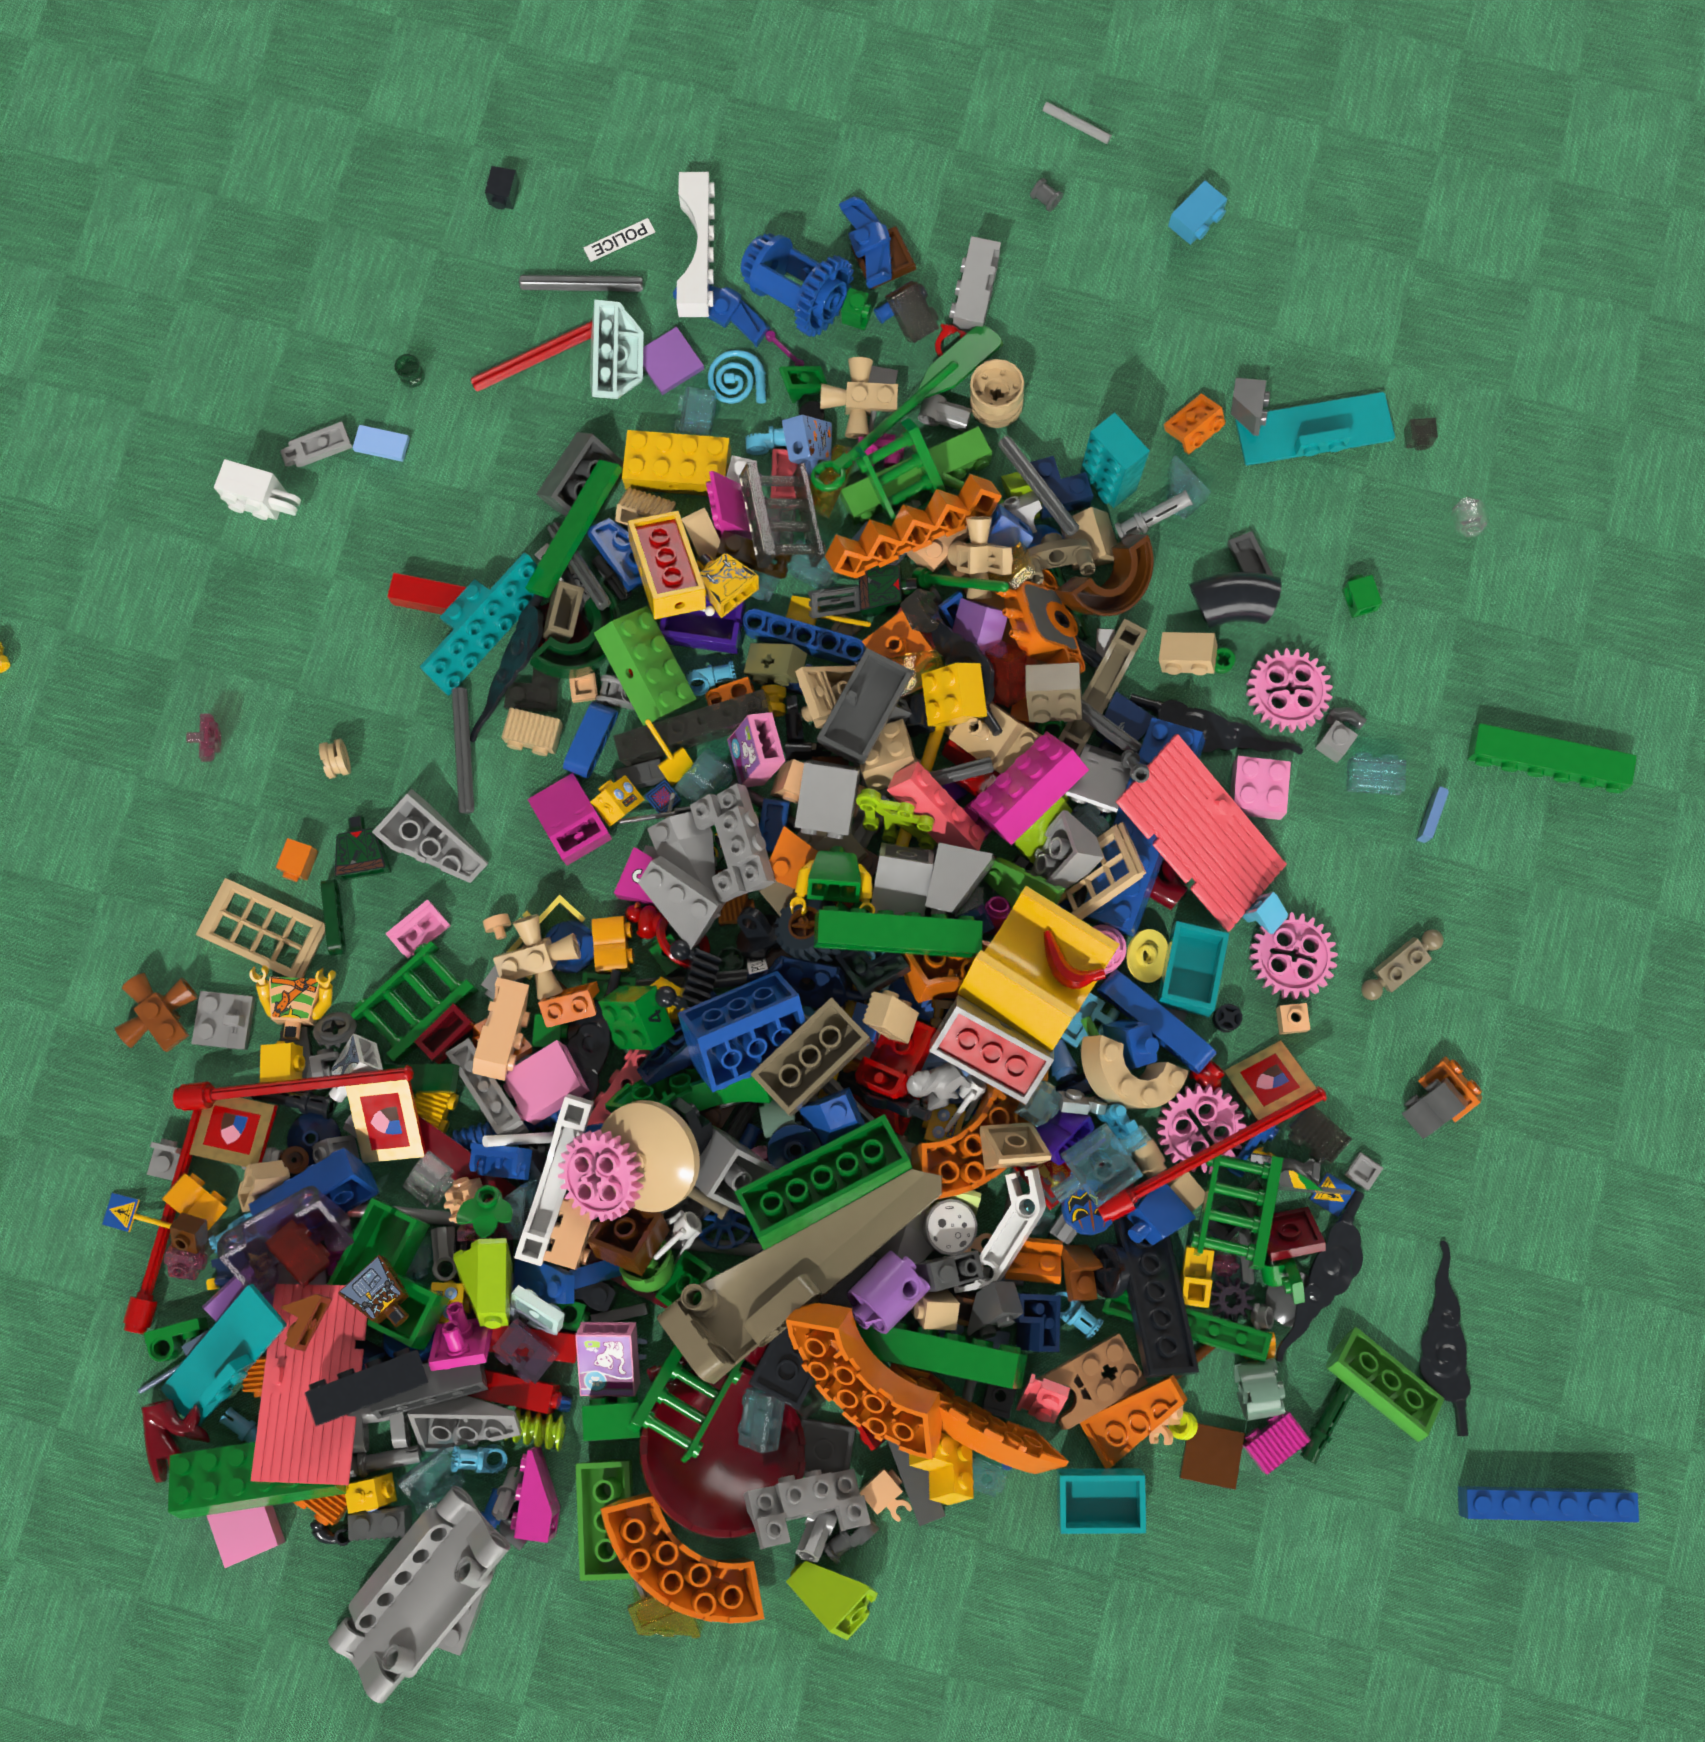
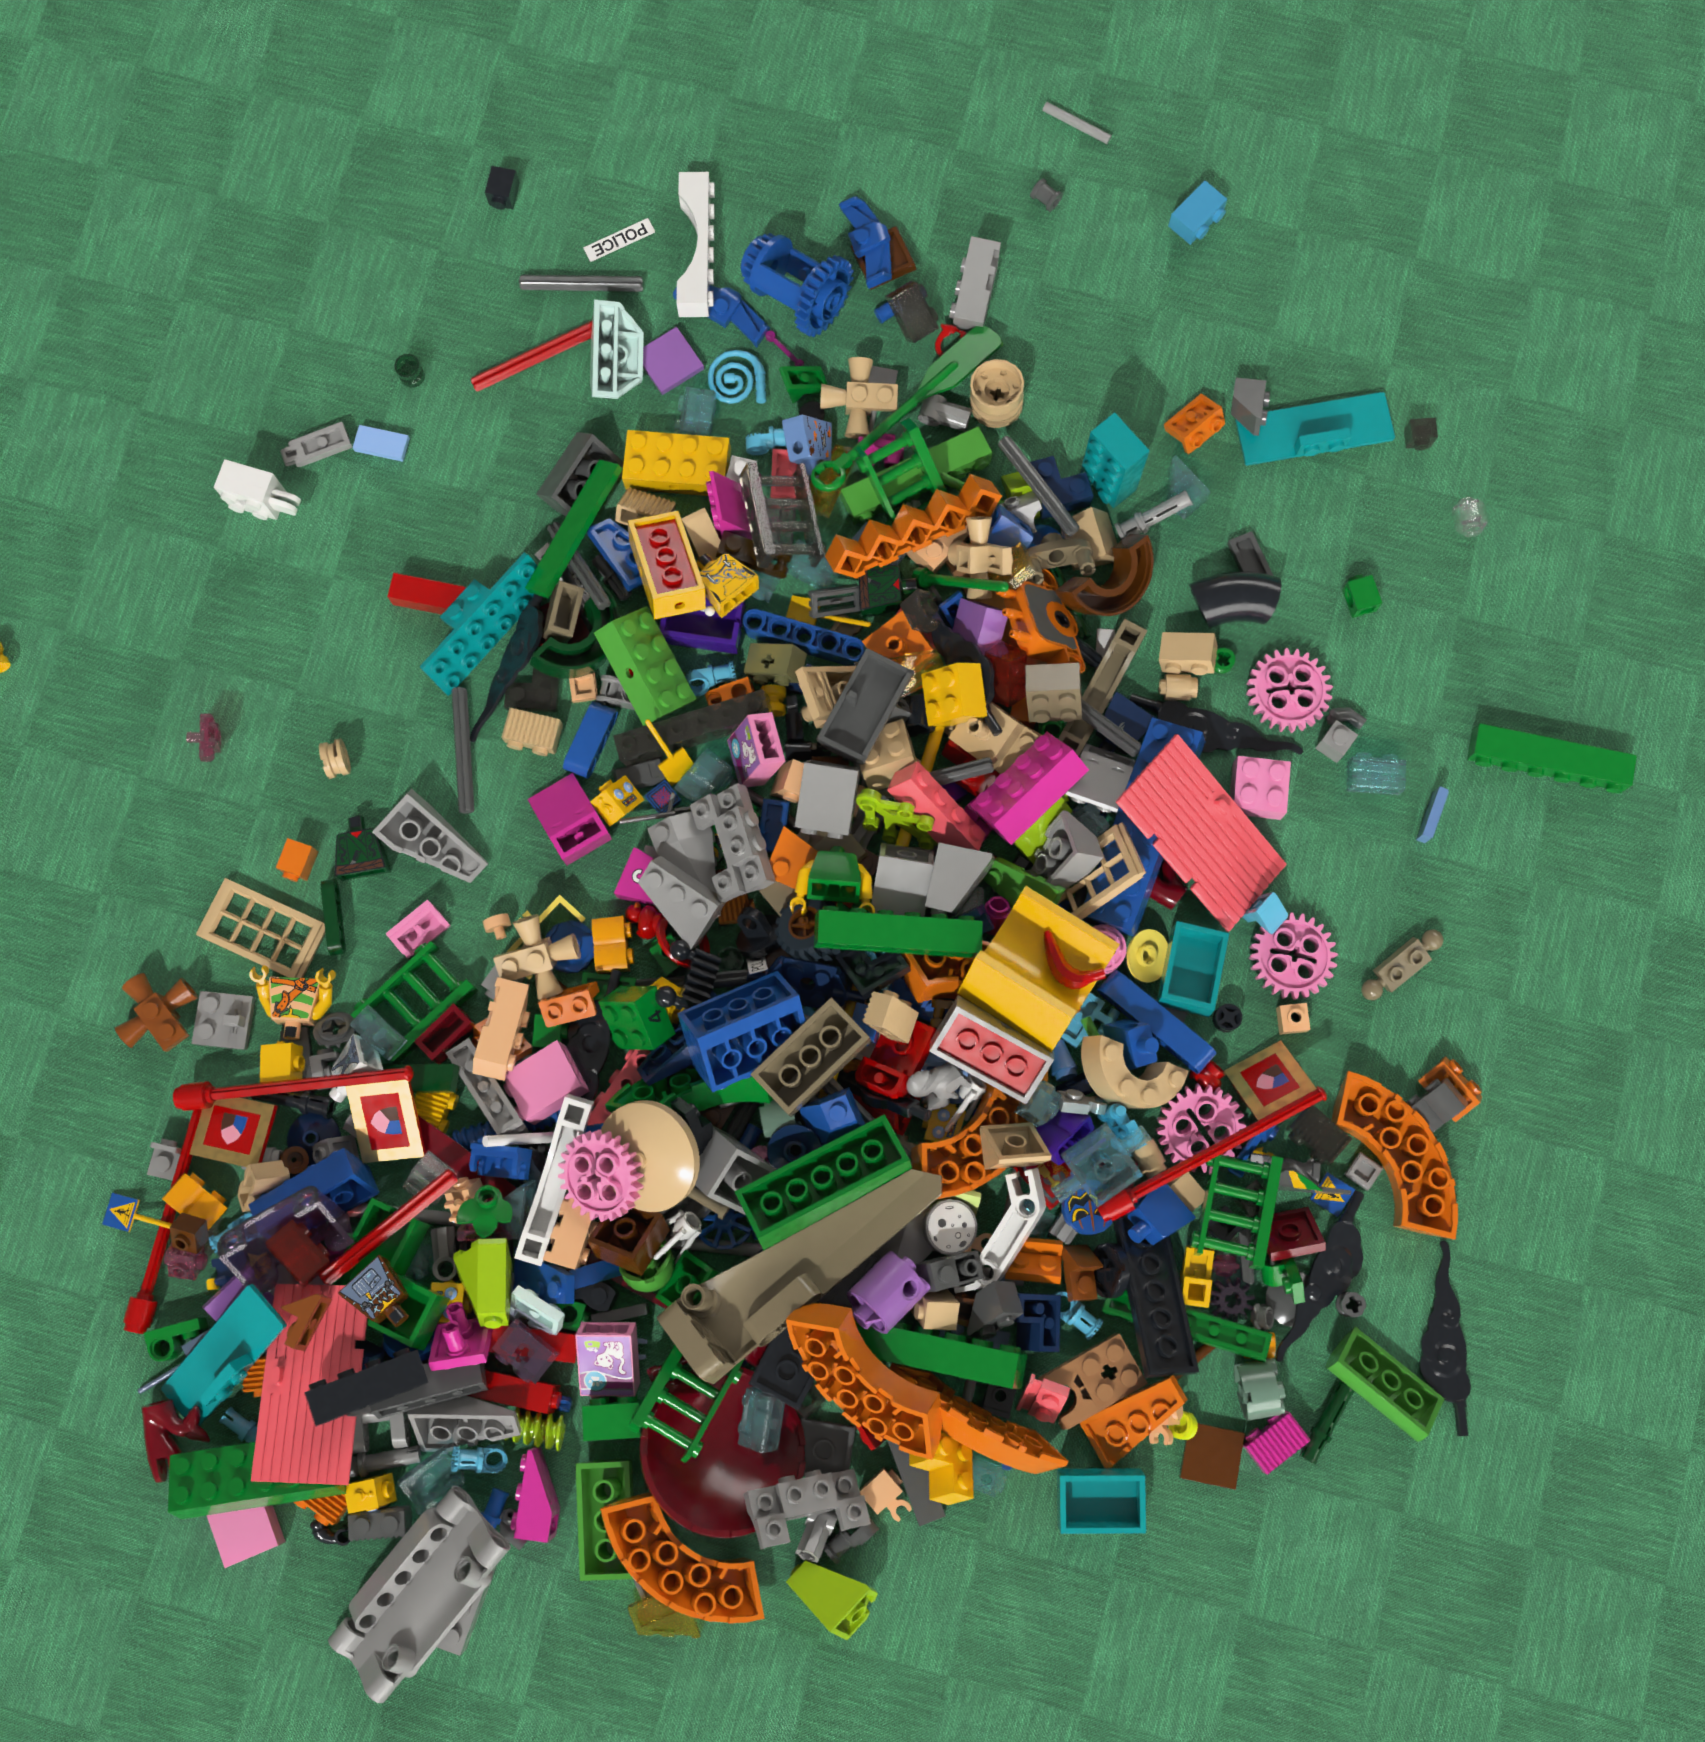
(378, 1032): none -> clear light blue slope
(388, 1227): none -> red axle
(506, 1494): light grey axle -> none
(856, 309): green brick -> none
(1139, 772): dark grey bar -> none
(1178, 687): none -> tan brick
(1357, 1310): none -> dark grey bush
(1407, 1152): none -> orange brick
(1548, 1504): blue brick -> none

